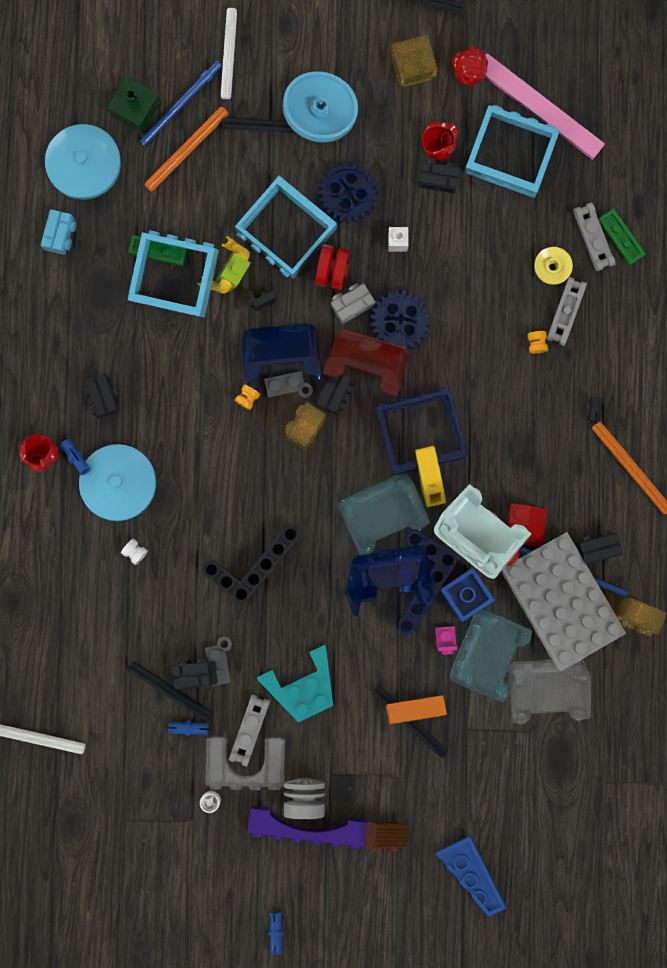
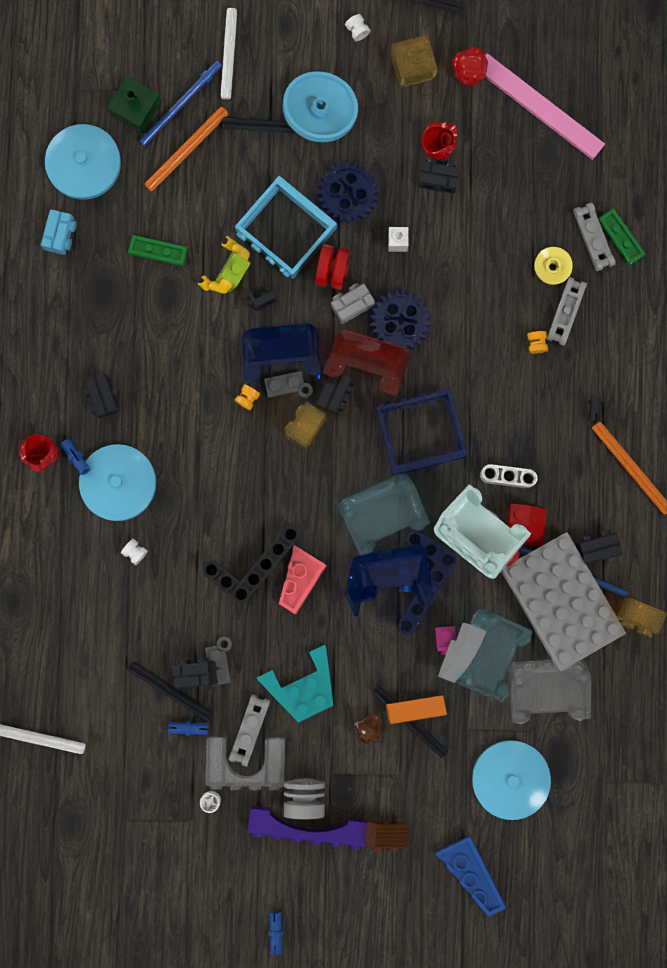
(207, 279): medium azure window -> none
(301, 578): none -> coral wing
(358, 28): none -> white wheel
(369, 729): none -> reddish brown rock
(430, 476): yellow slope -> none
(461, 652): none -> light grey slope
(467, 595): blue brick -> none
(503, 179): medium azure window -> none
(511, 780): none -> medium azure dish
(516, 472): none -> white beam

